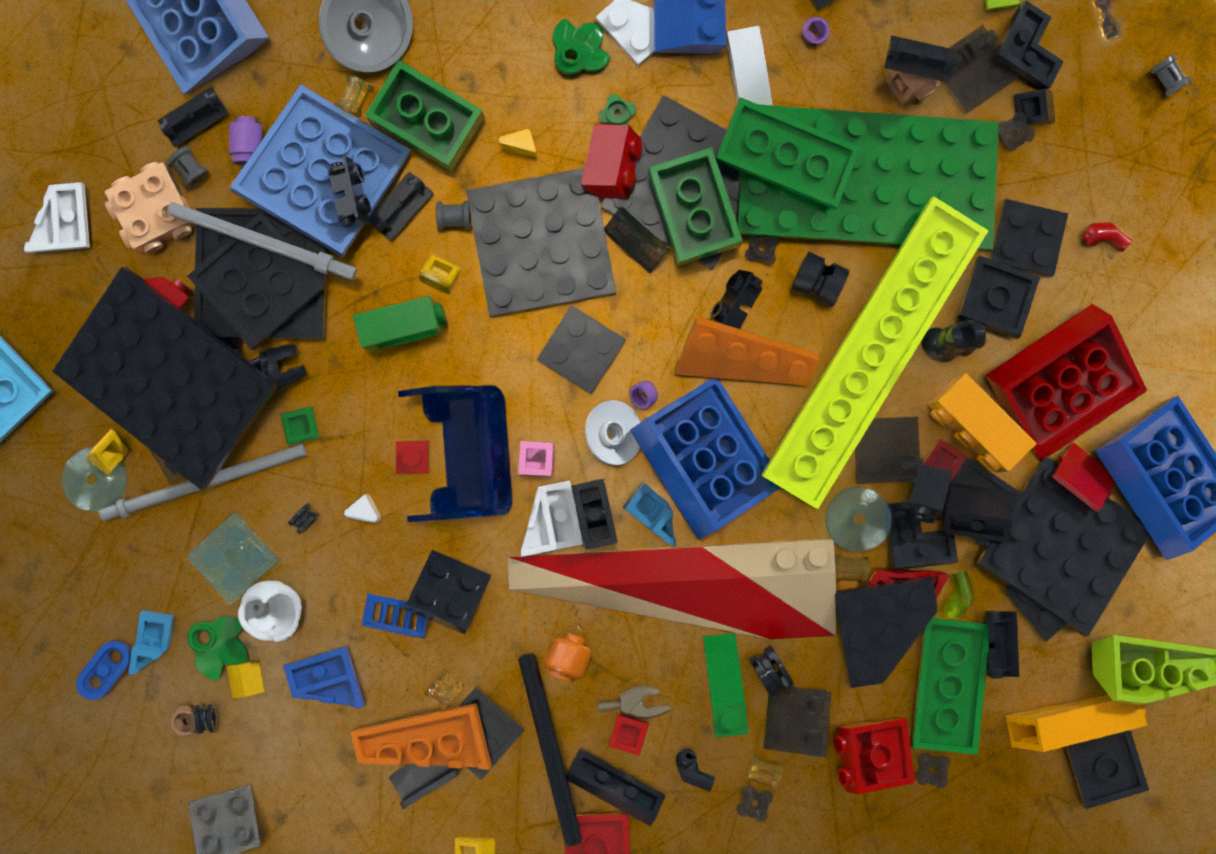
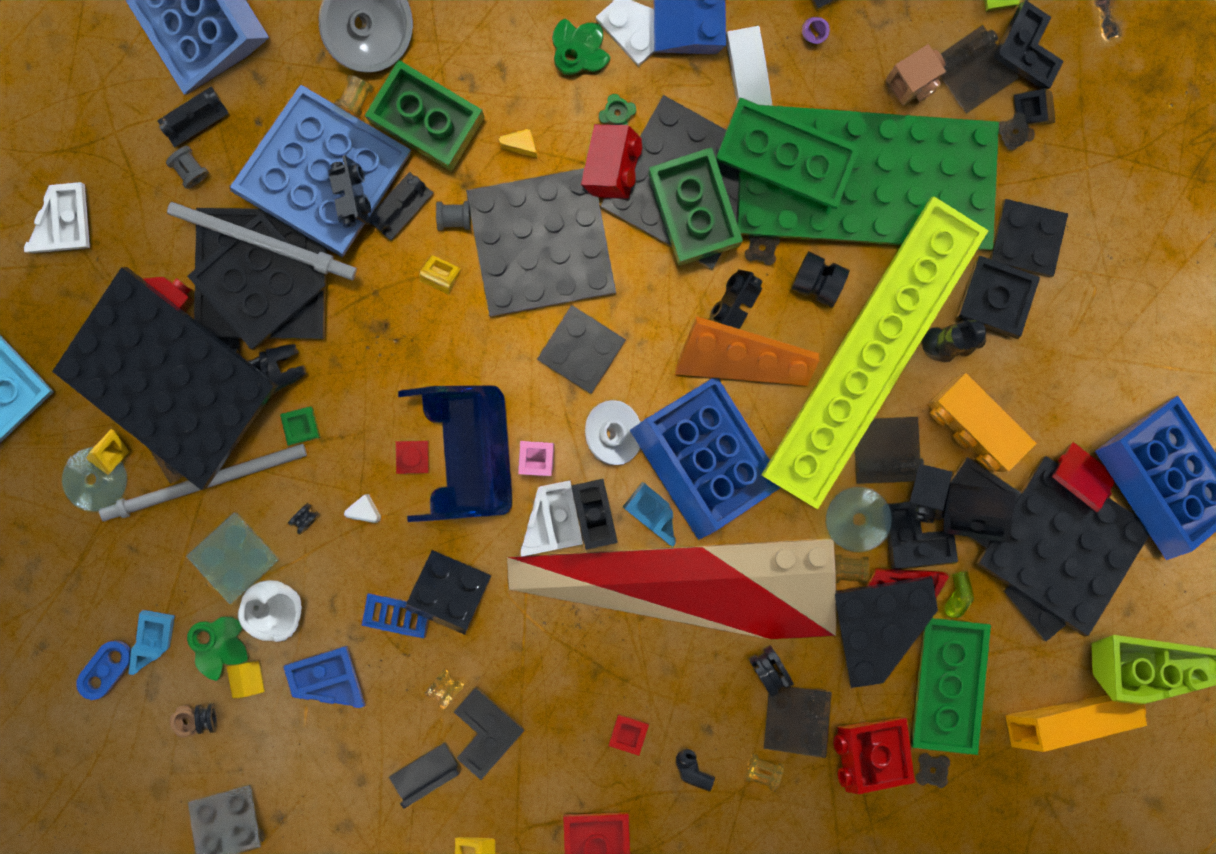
(143, 205): light nougat brick -> none
(244, 138): medium lavender brick -> none
(400, 323): green window -> none
(436, 738): orange wing -> none
(550, 750): black axle -> none
(567, 658): orange head -> none
(615, 787): black plate -> none
(632, 706): dark tan hand -> none
(636, 239): clear smoke plate -> none
(637, 397): medium lavender hinge -> none
(725, 685): green slope -> none
(762, 797): clear smoke plate -> none
(920, 58): black hinge -> none
(945, 457): red plate -> none
(1003, 644): black hinge -> none
(1068, 380): red slope -> none
(1106, 231): red arm -> none
(1107, 769): black plate -> none
(1171, 75): dark grey bush -> none

